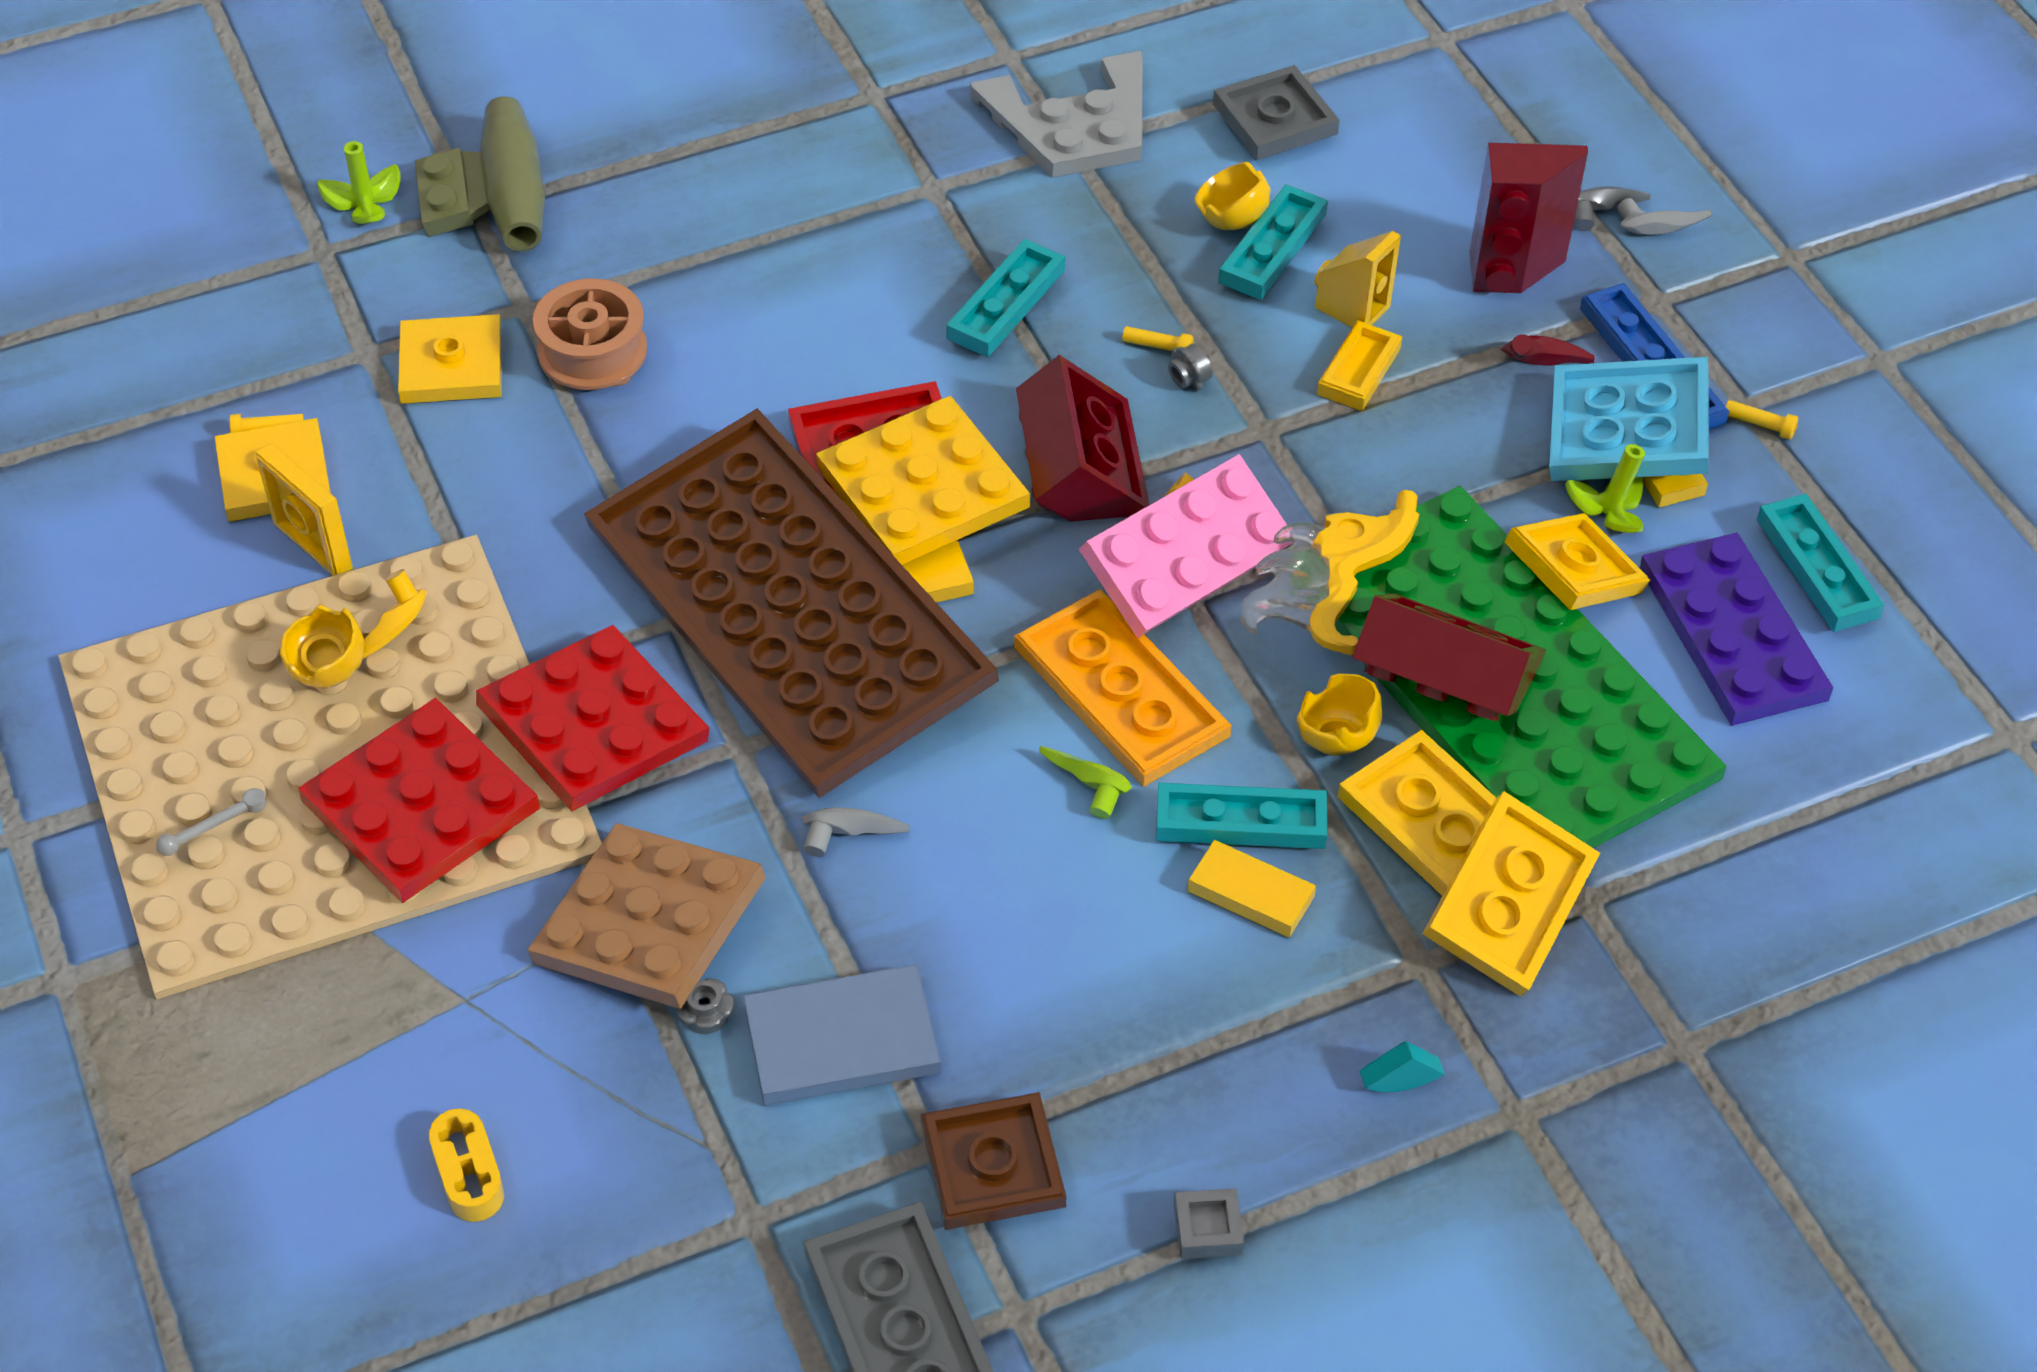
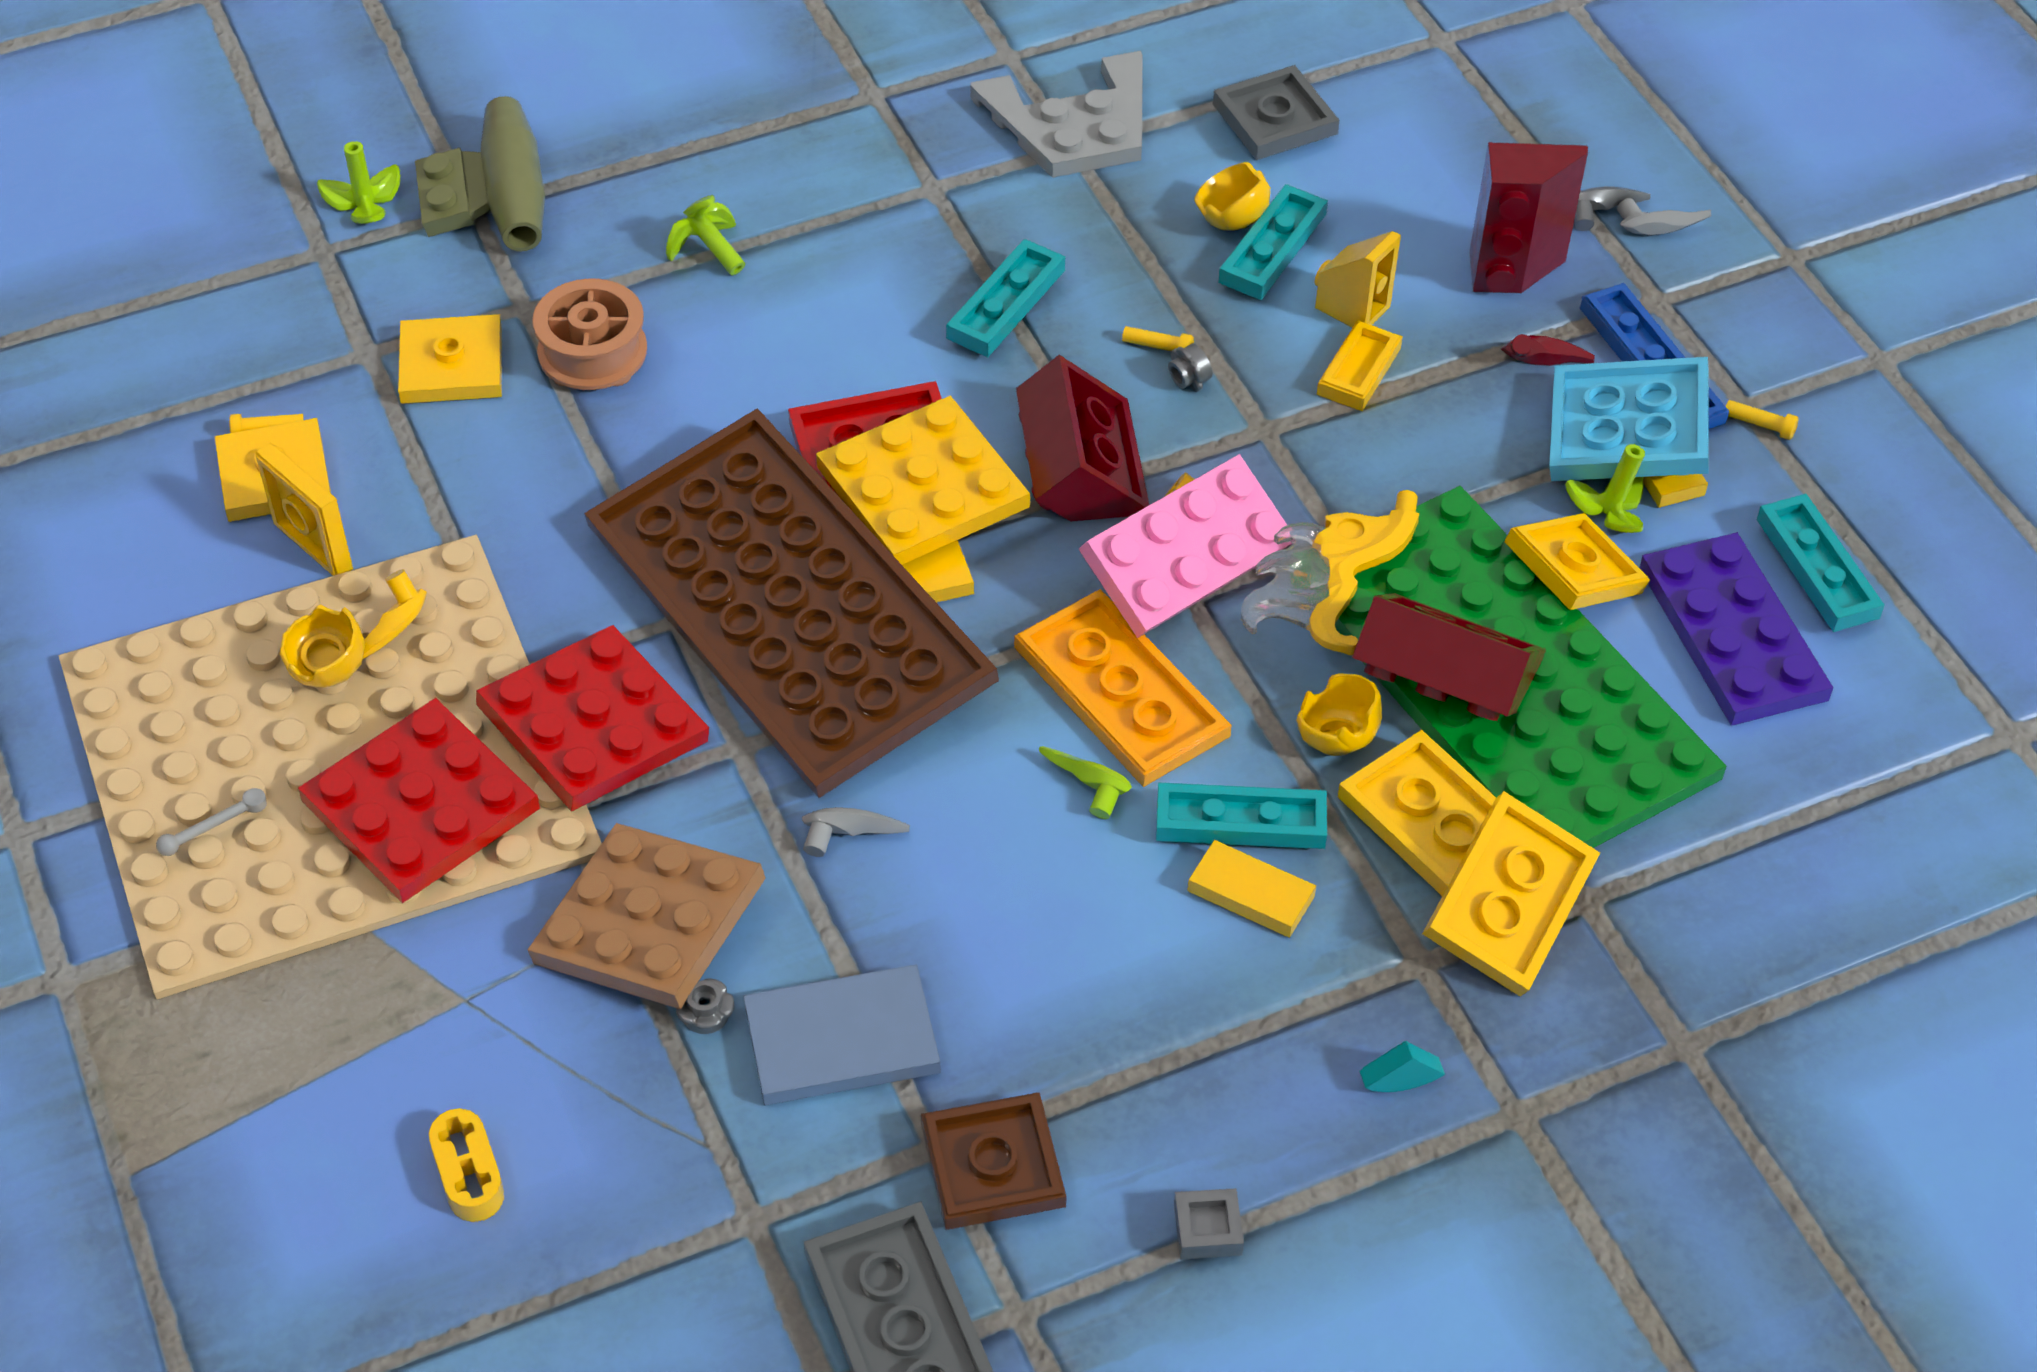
(705, 220): none -> lime plant

